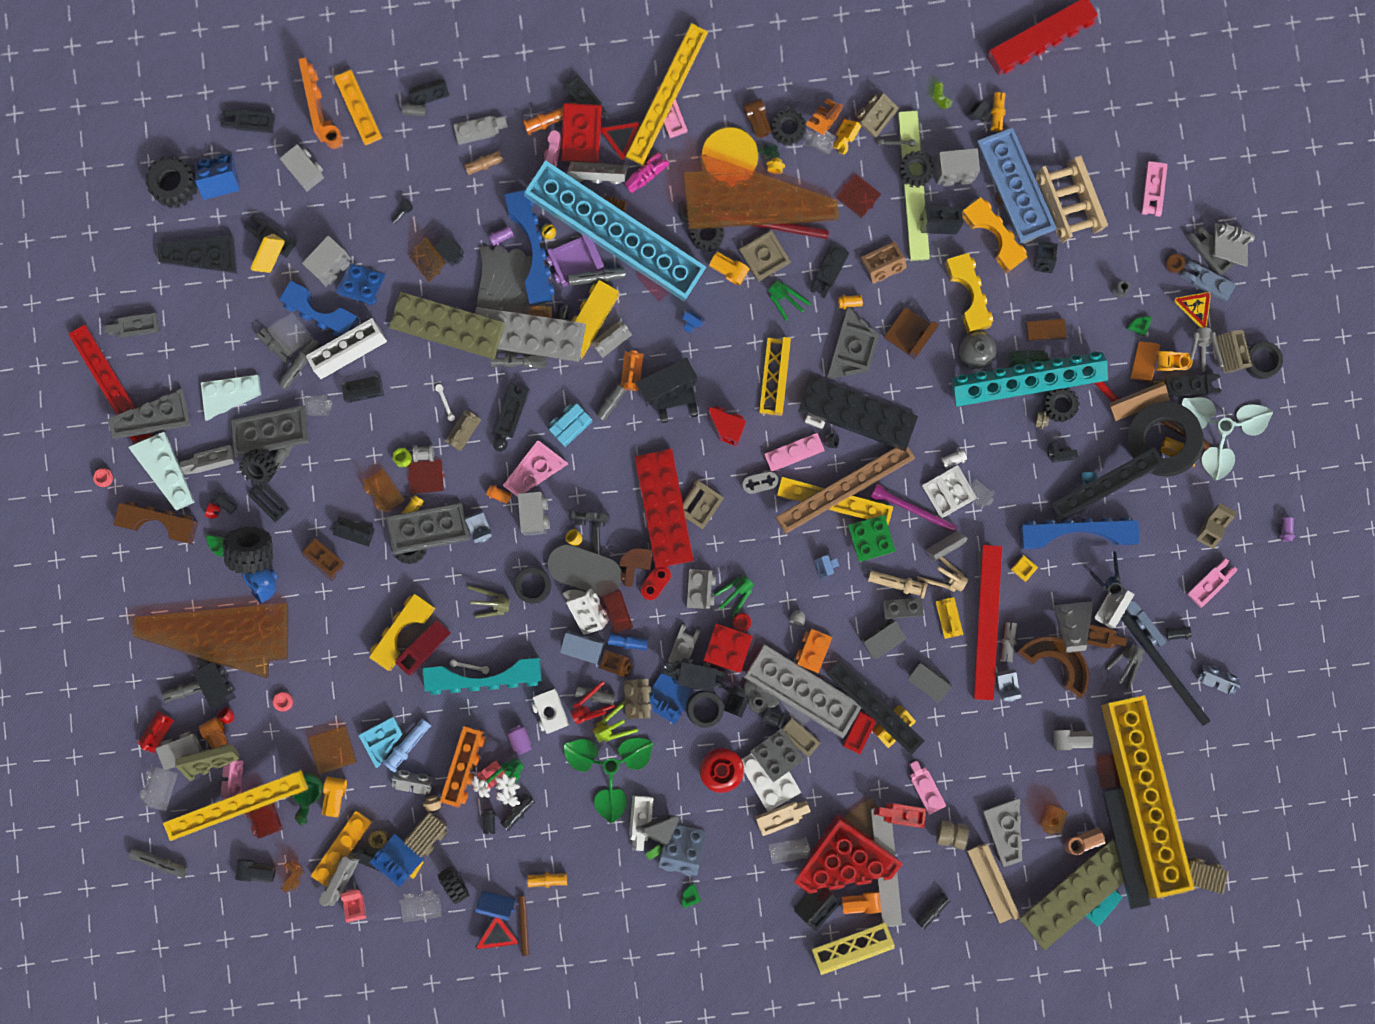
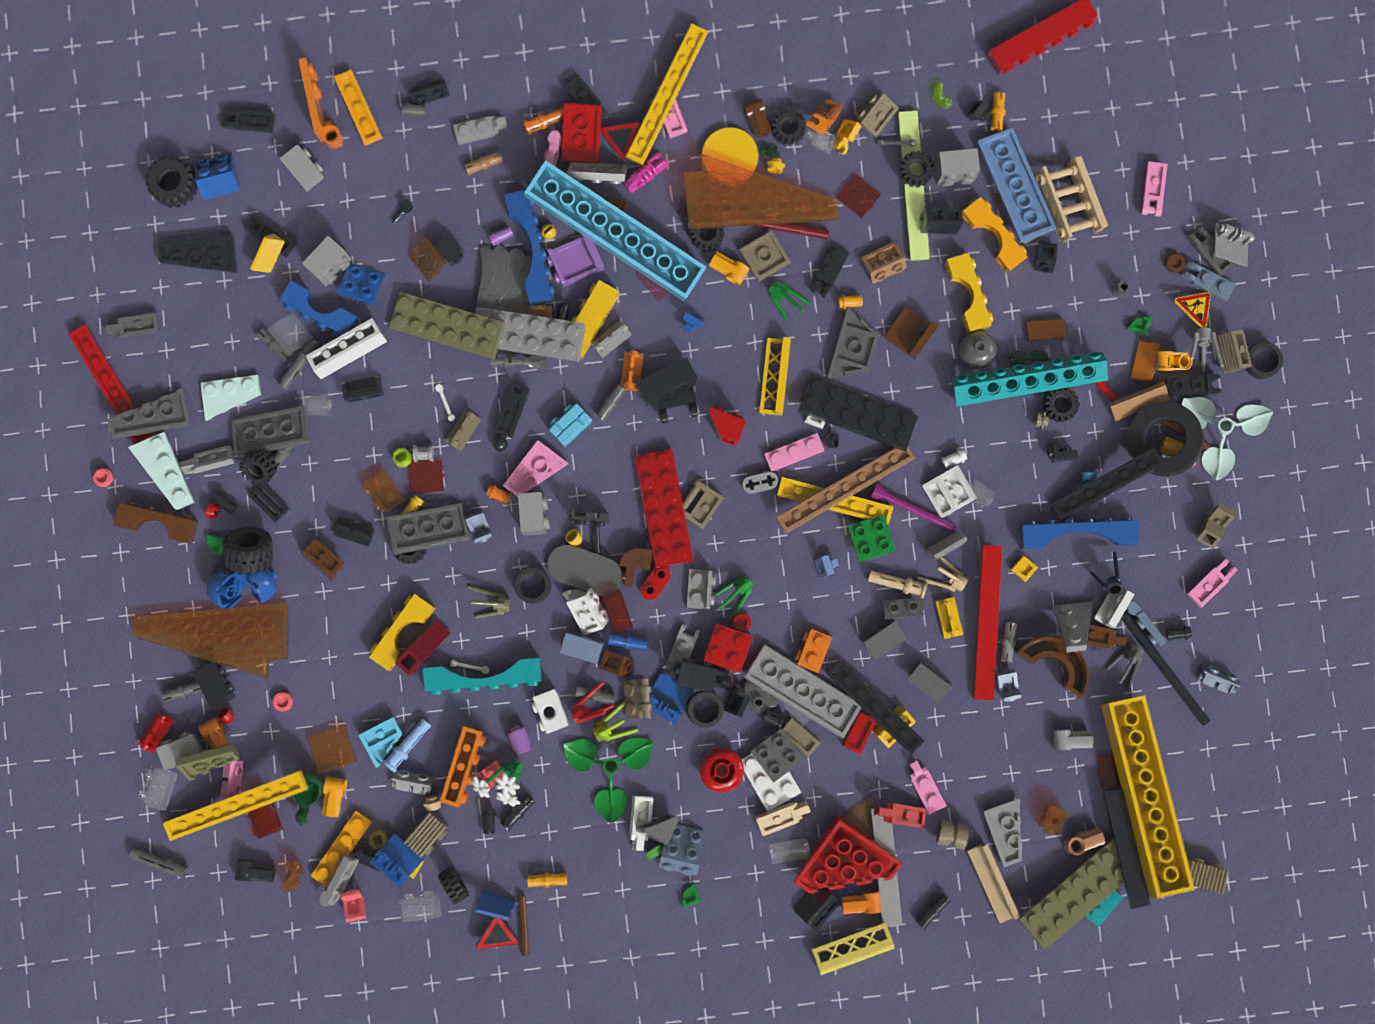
(225, 588): none -> blue cylinder
(594, 276): dark grey pin -> none
(798, 618): light grey hinge -> none
(1287, 529): medium lavender pin -> none

